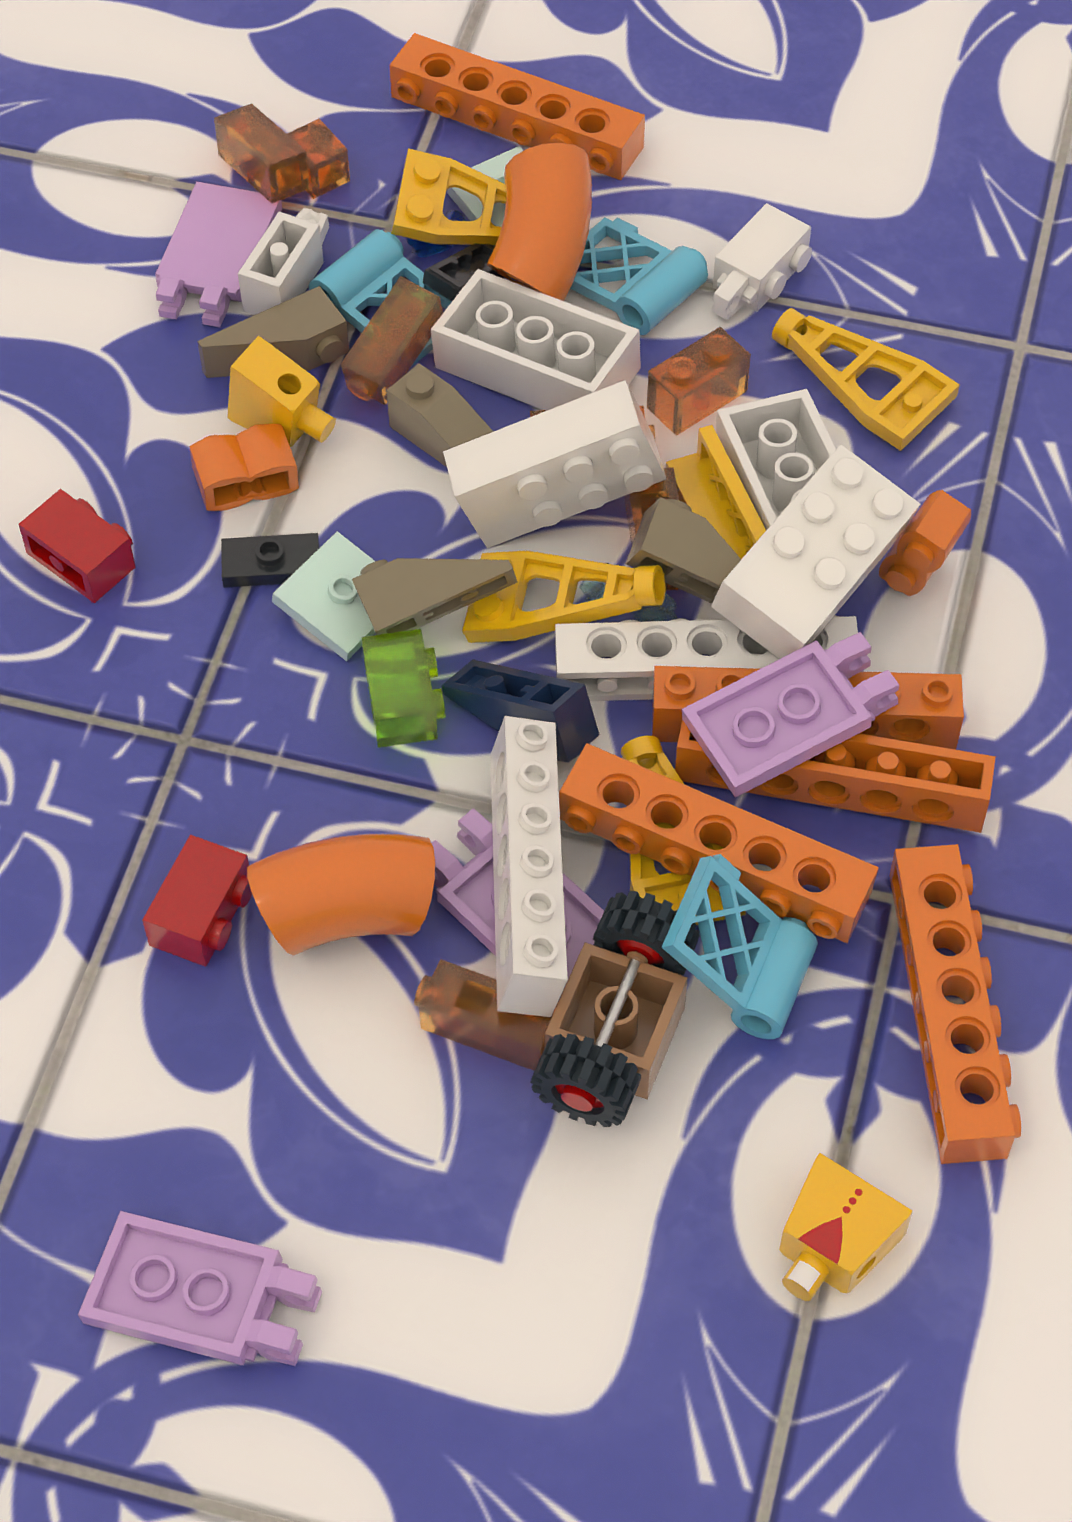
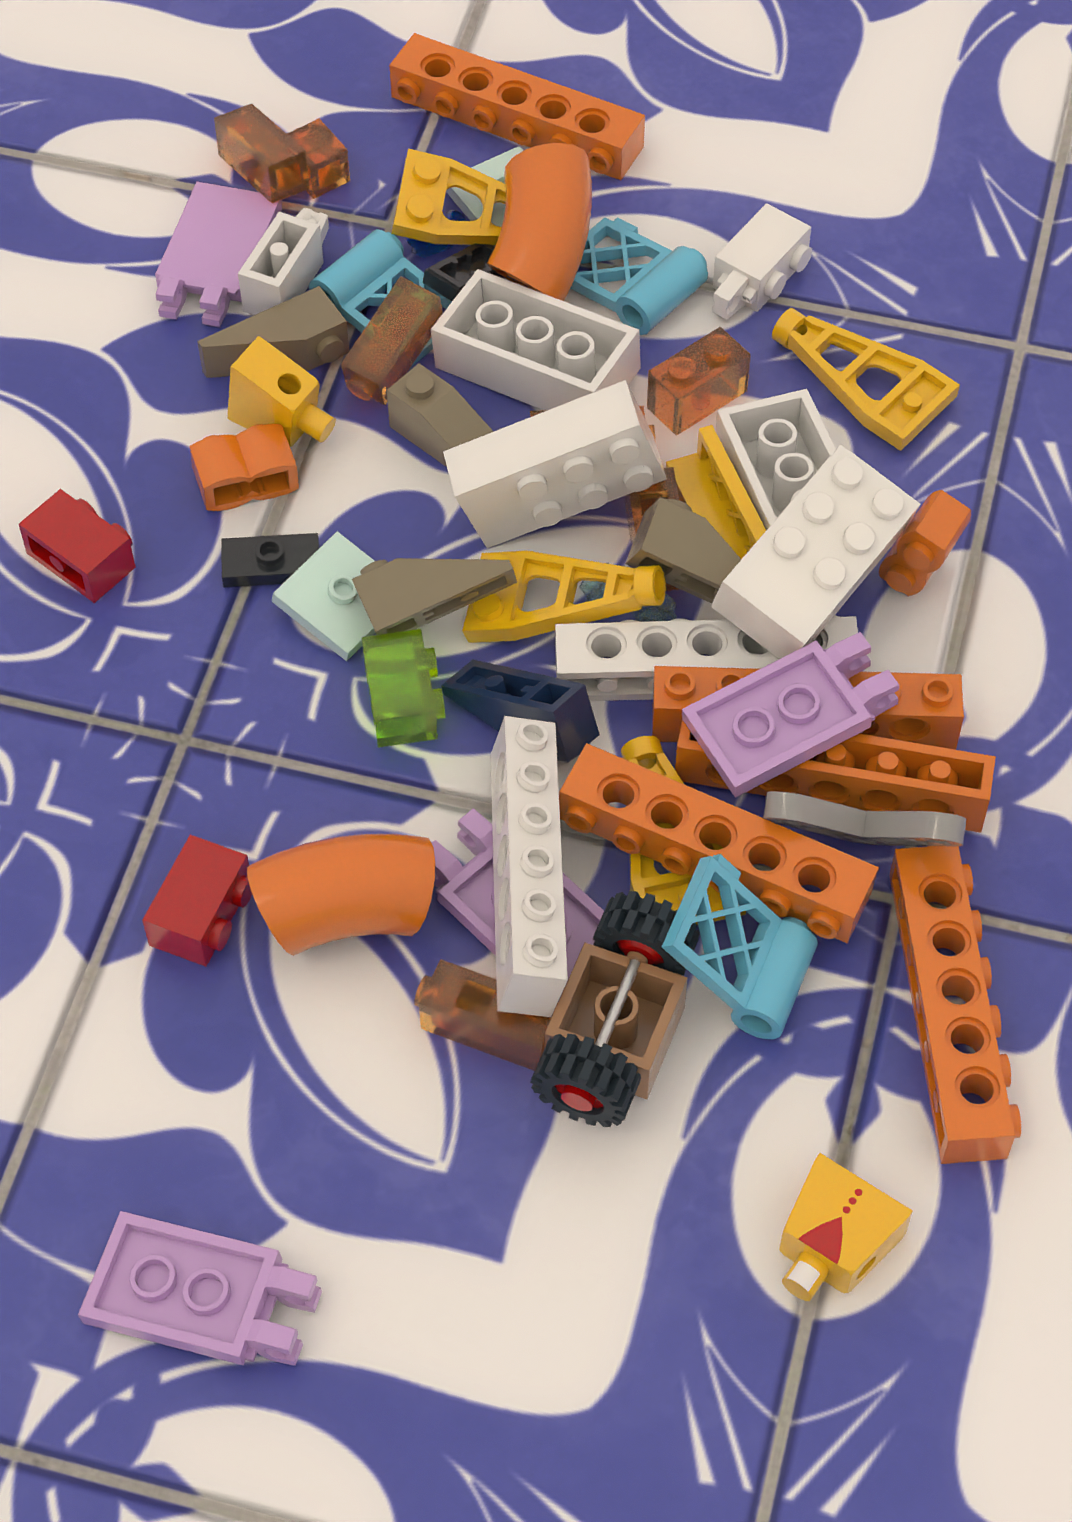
(862, 826): none -> light grey beam

